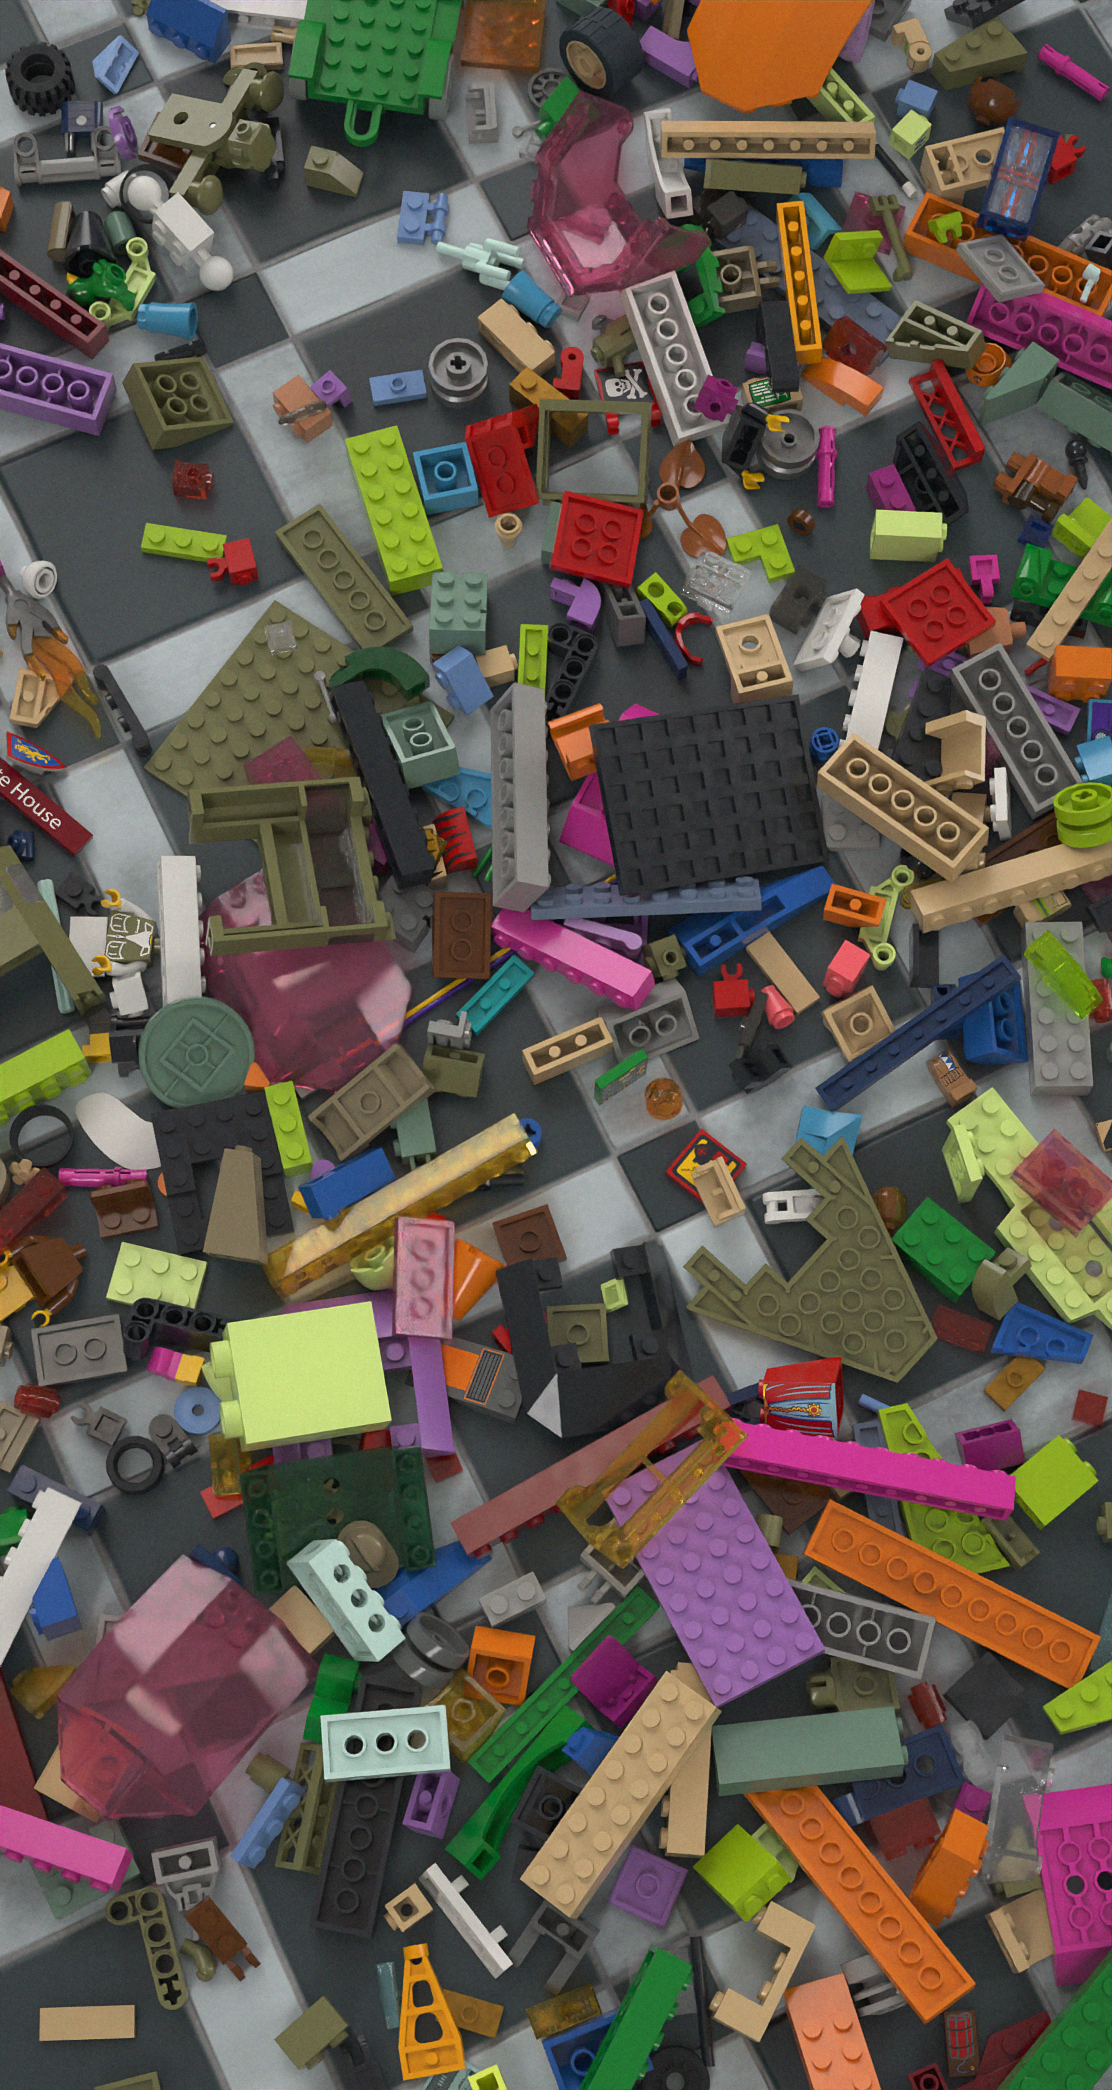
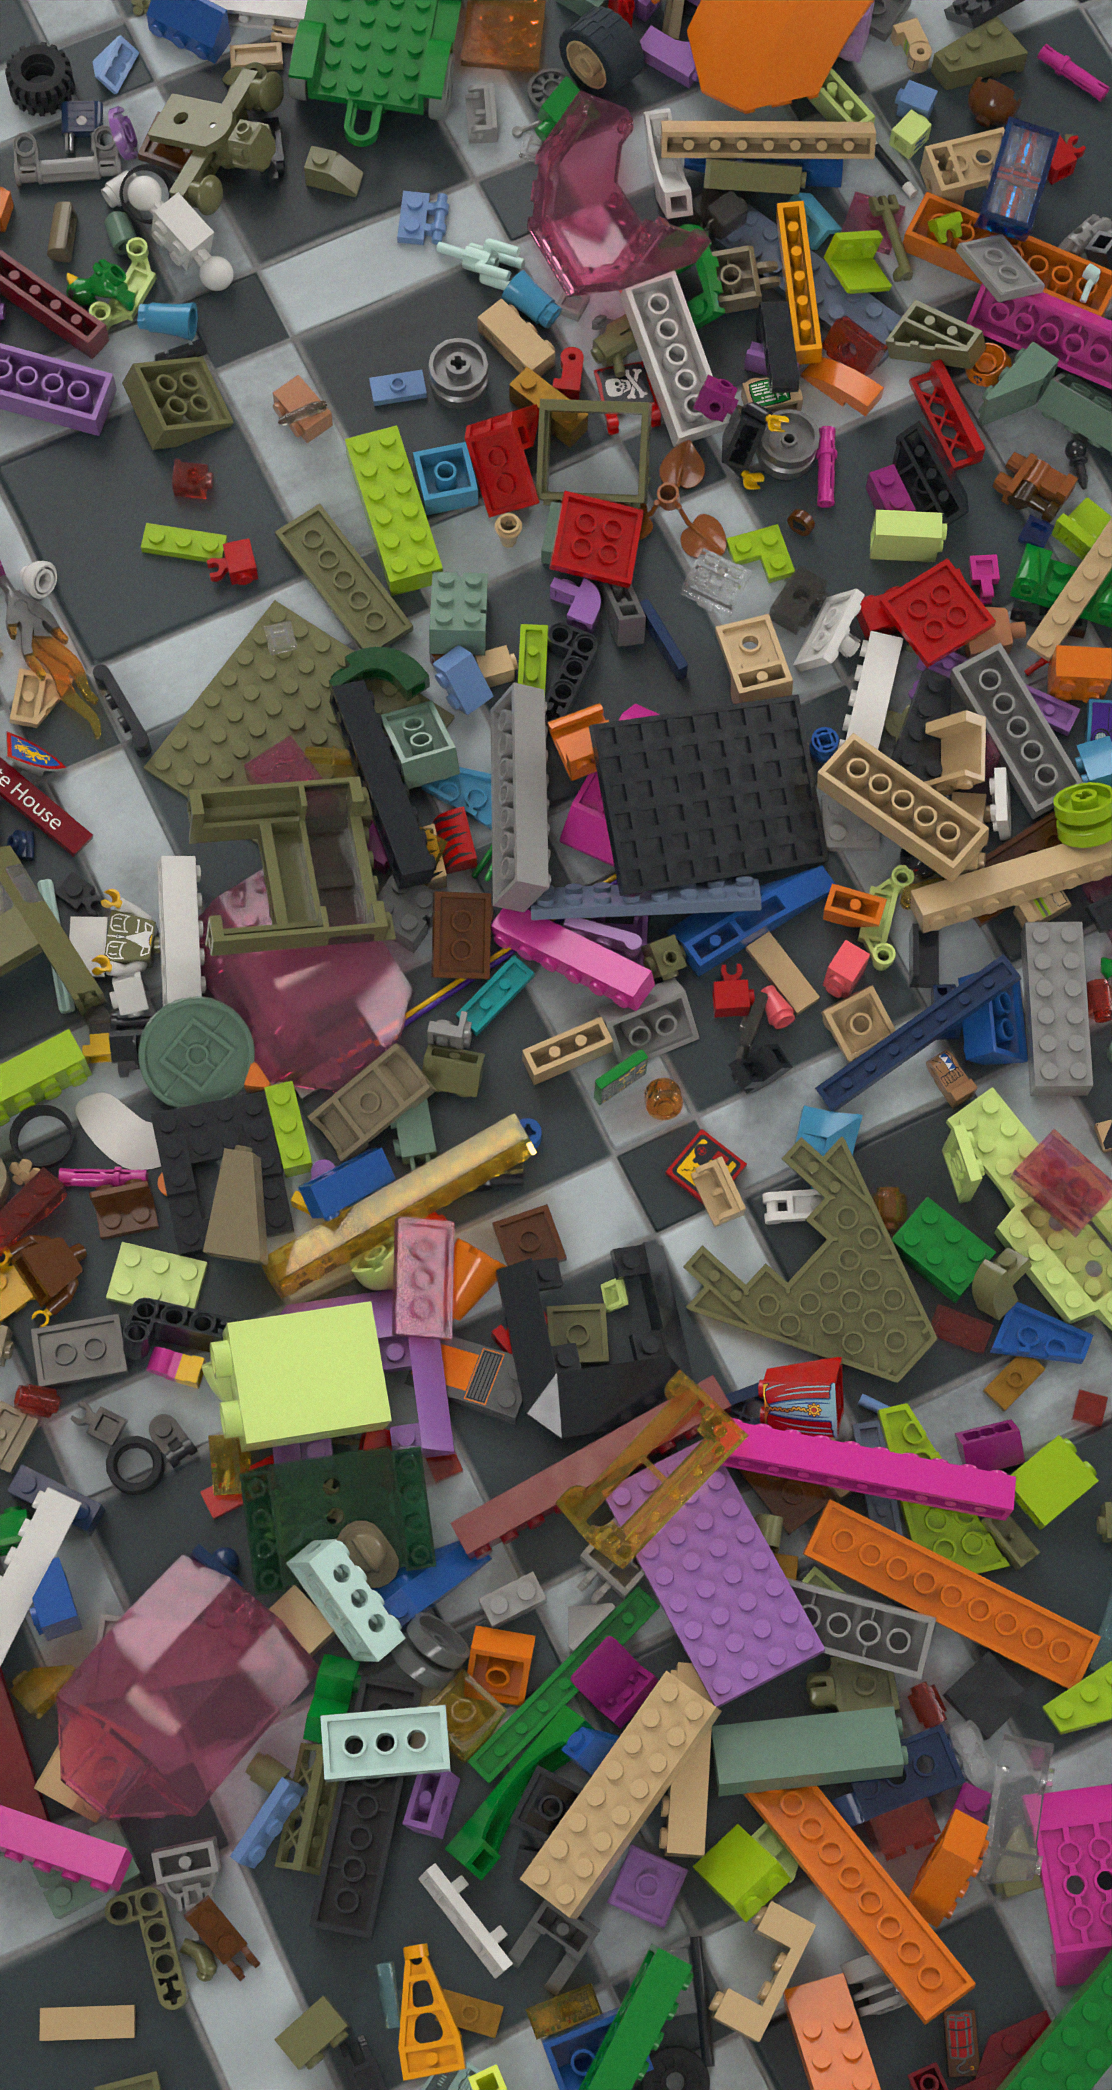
(87, 245): black cone -> none
(188, 1402): medium blue piece -> none
(319, 677): light grey hinge -> none
(331, 390): medium lavender bracket -> none
(410, 1896): tan brick -> none
(663, 599): lime leg -> none
(685, 621): red helmet -> none
(1022, 1930): tan bracket -> none
(1063, 974): clear neon green slope -> none

